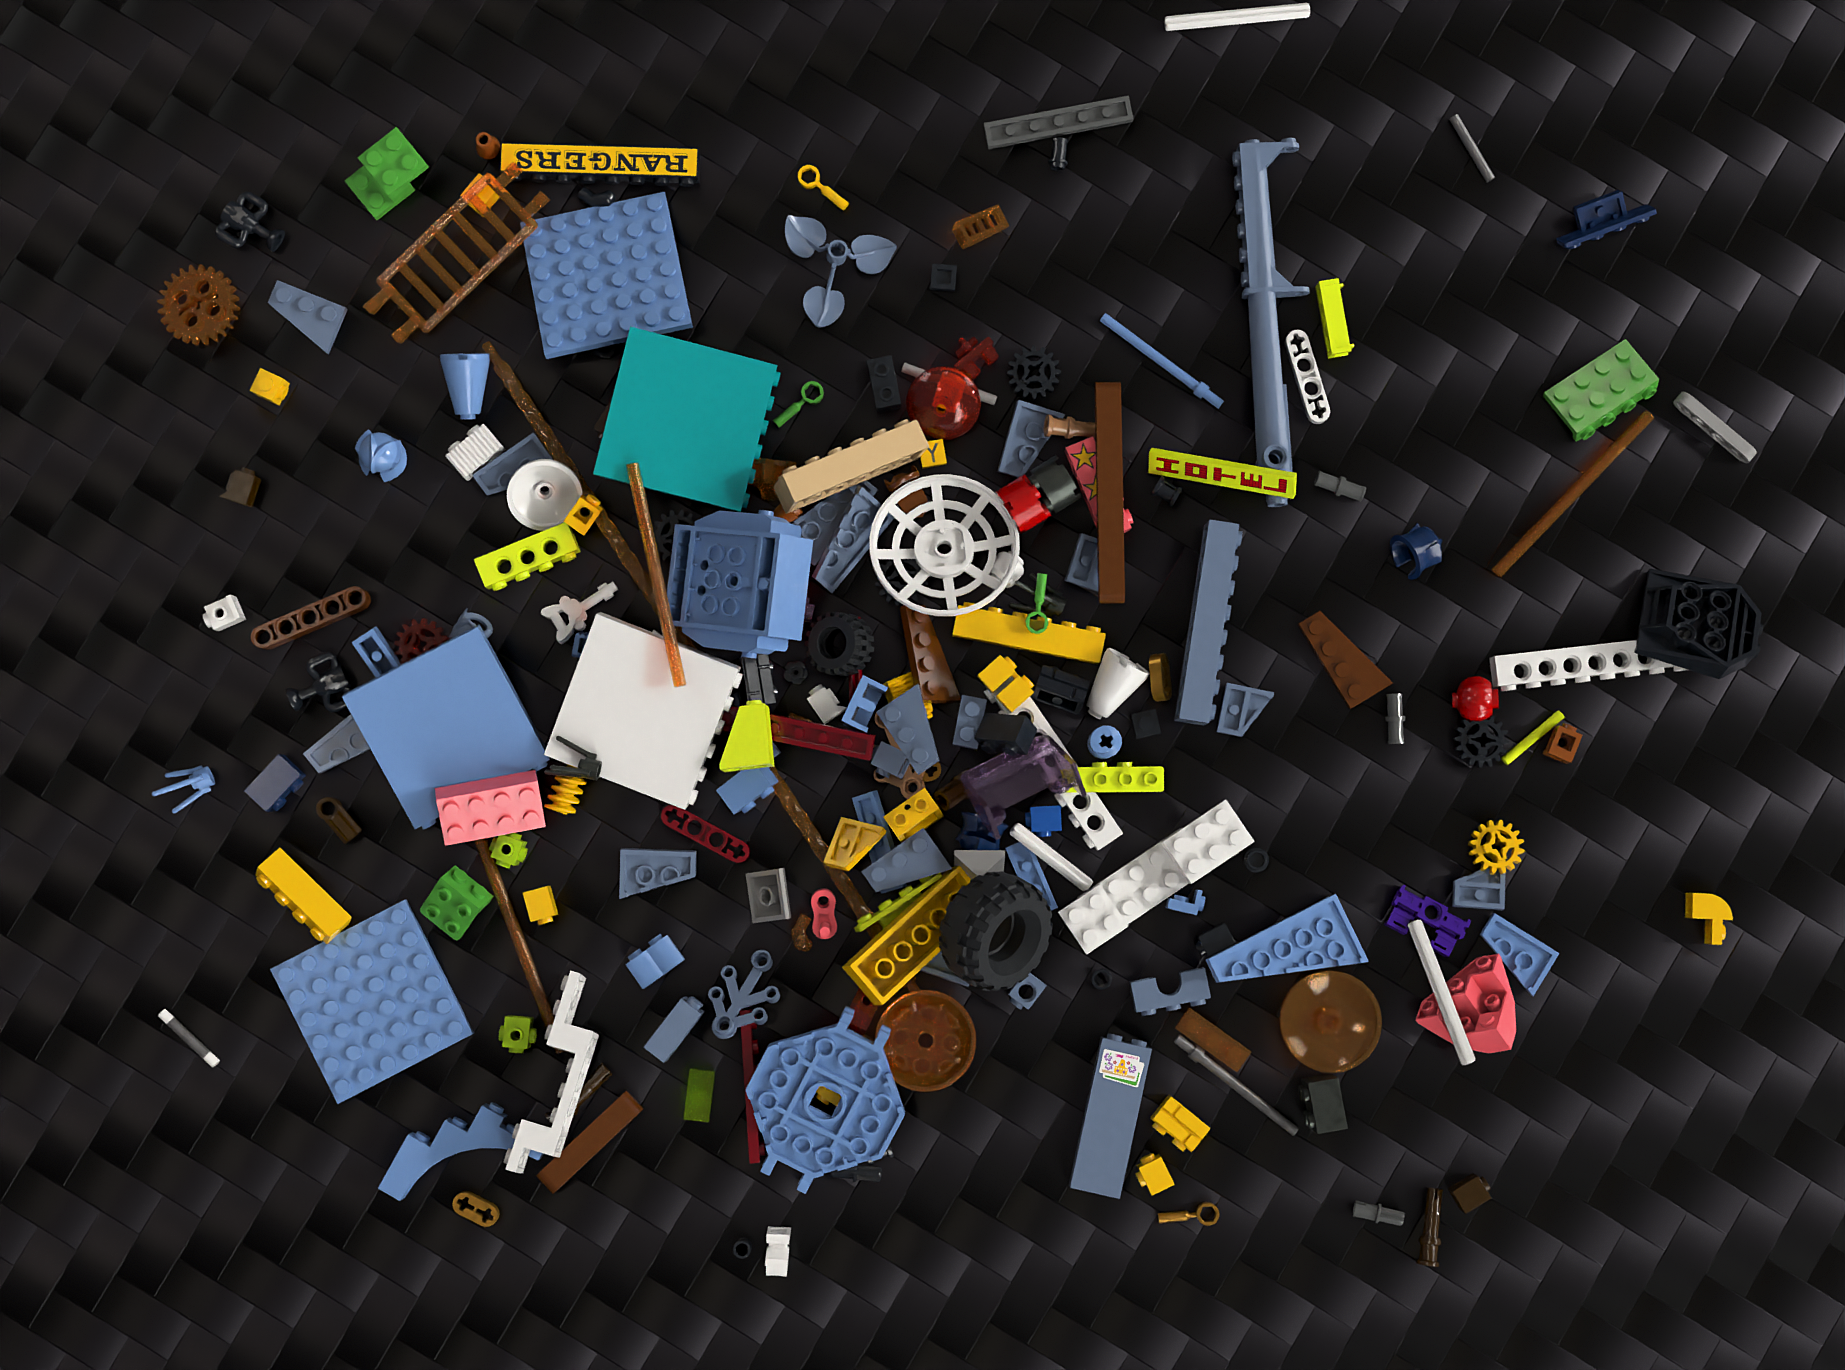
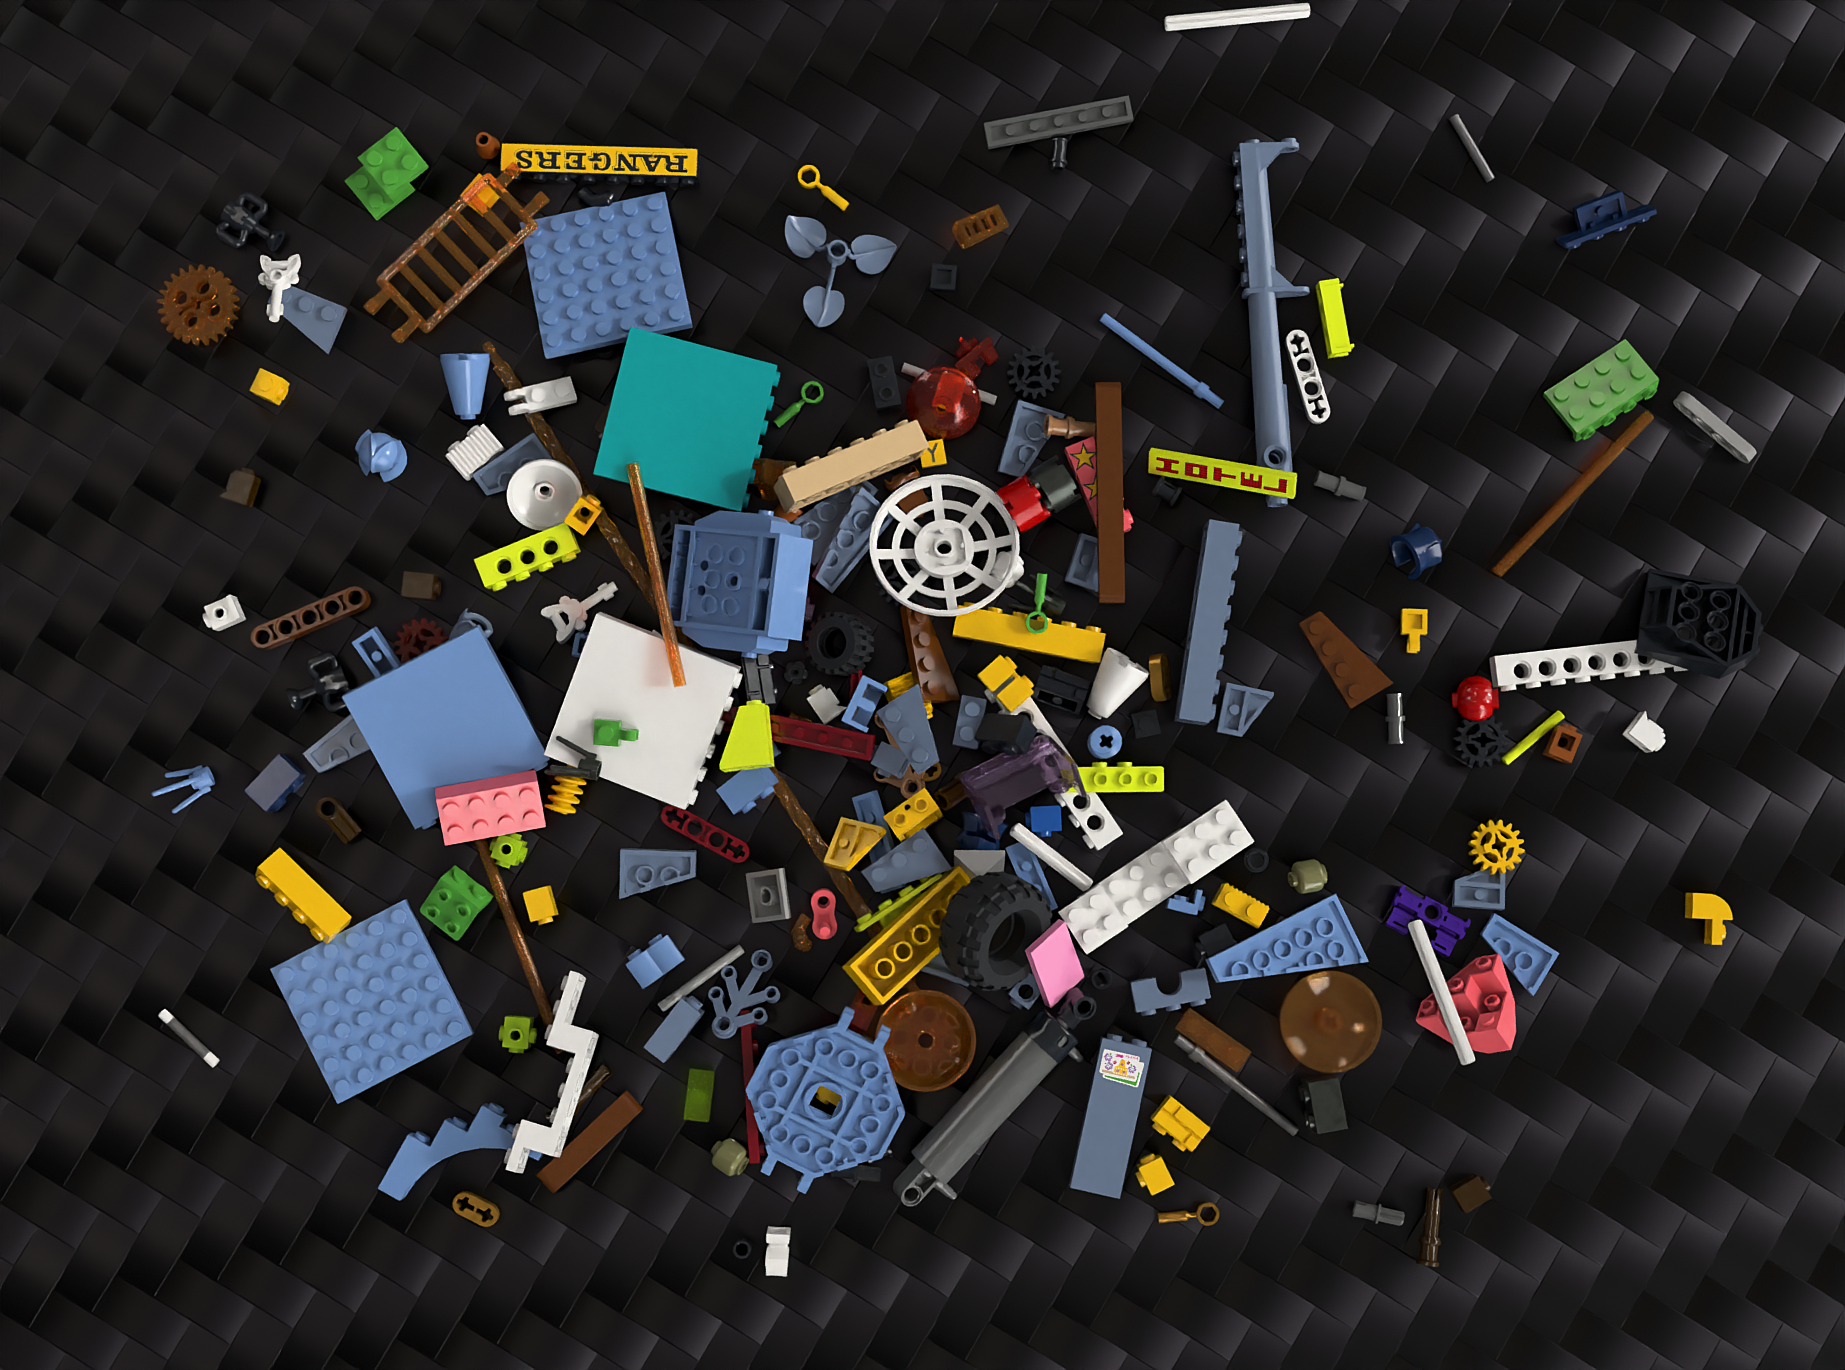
(277, 277): none -> white piece
(420, 586): none -> dark brown brick
(542, 396): none -> white hinge
(610, 733): none -> bright green plate
(701, 978): none -> light grey bar
(730, 1157): none -> olive head
(993, 1098): none -> dark grey piece
(1054, 963): none -> bright pink tile
(1240, 905): none -> yellow brick
(1307, 876): none -> olive head
(1413, 624): none -> yellow plate
(1645, 733): none -> white window

